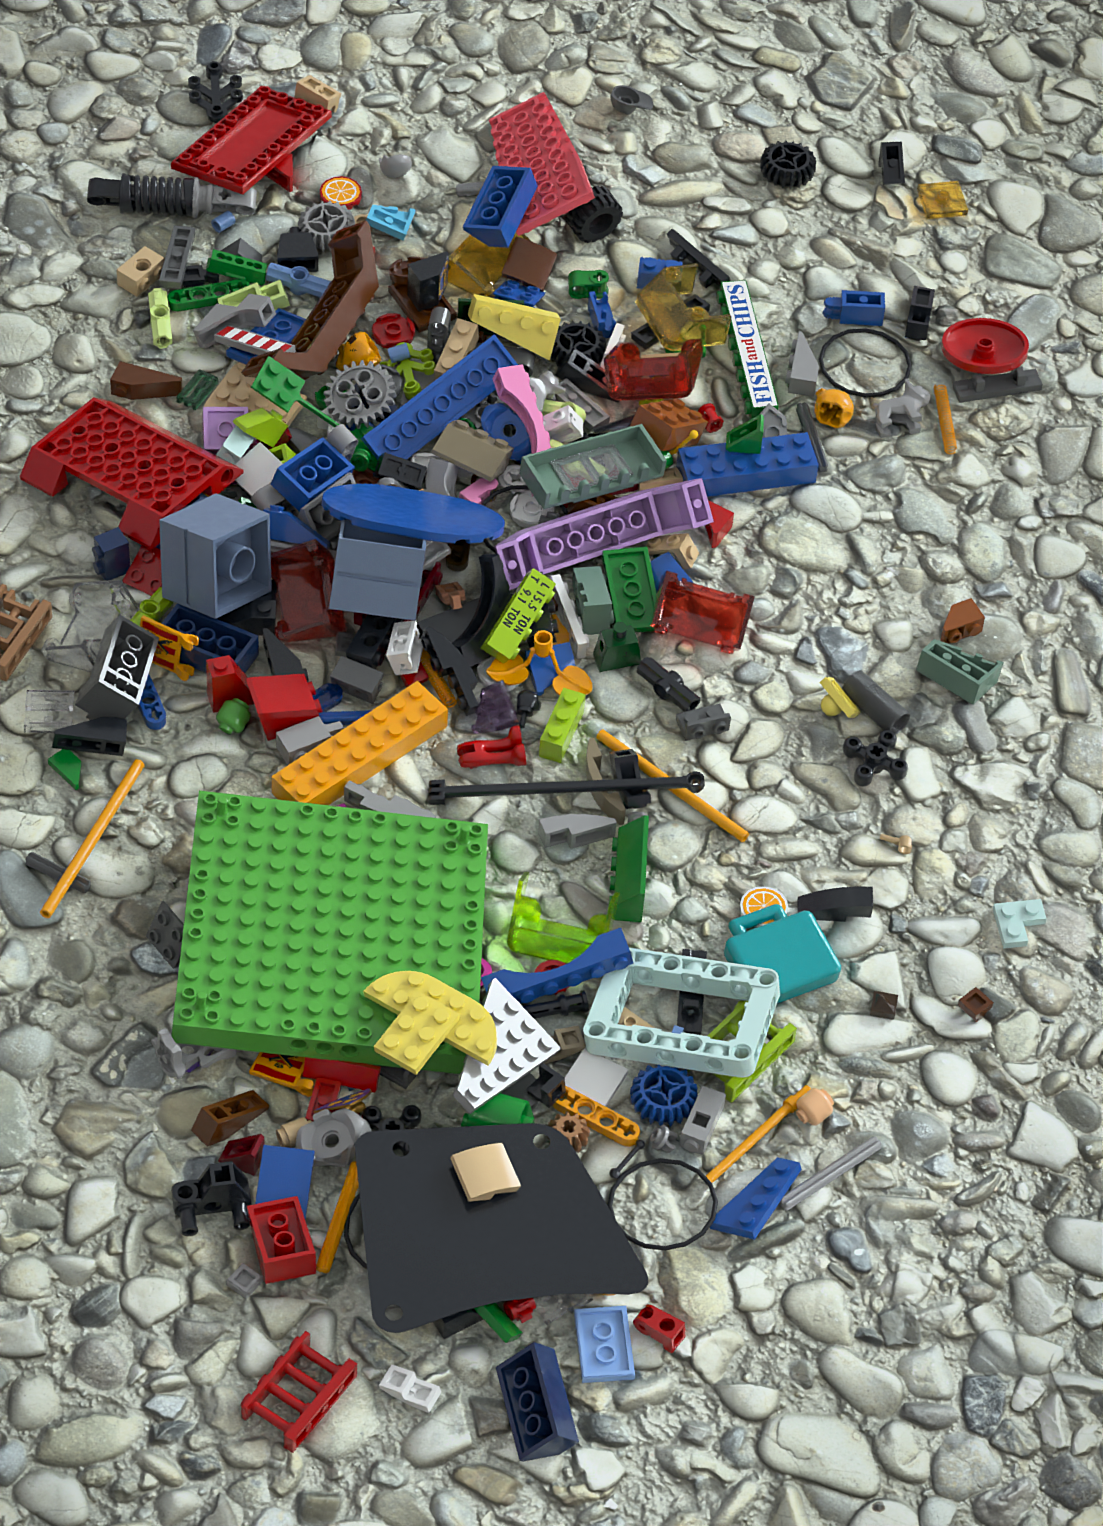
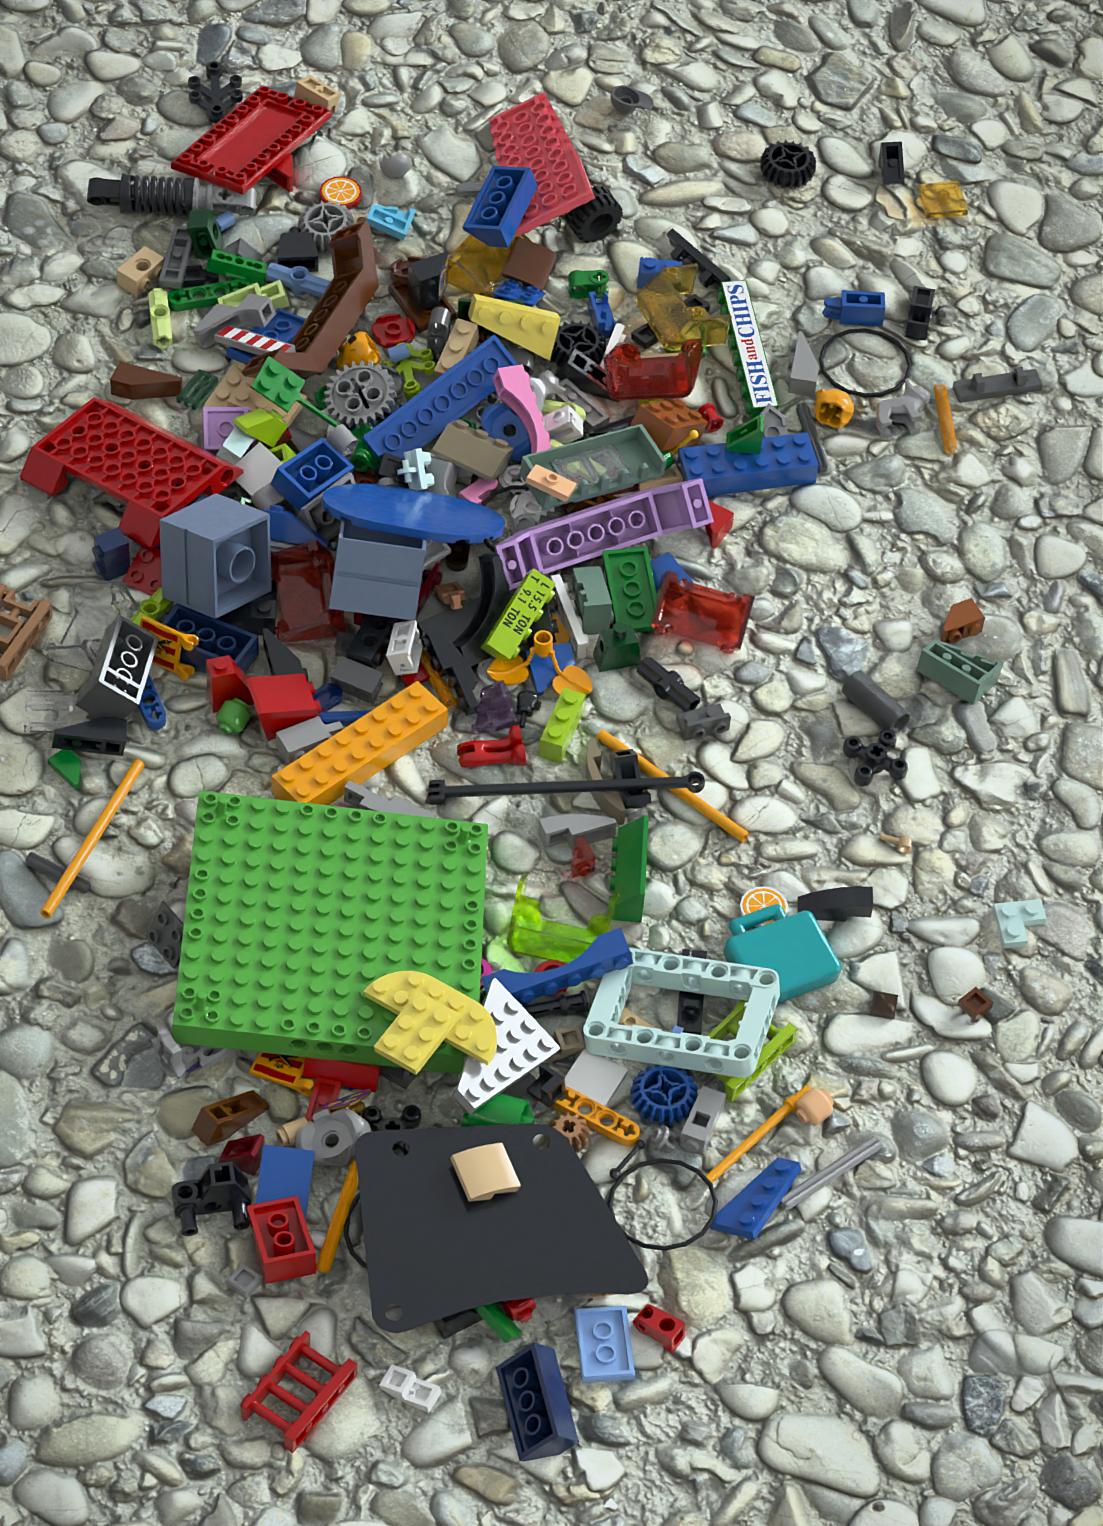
(204, 232): none -> dark green brick
(414, 469): none -> light aqua hips
(523, 521): none -> light grey tile
(550, 483): none -> light nougat plate
(583, 858): none -> clear red bracket
(678, 544): tan bracket -> none
(837, 700): light yellow tile -> none
(985, 345): red dish -> none

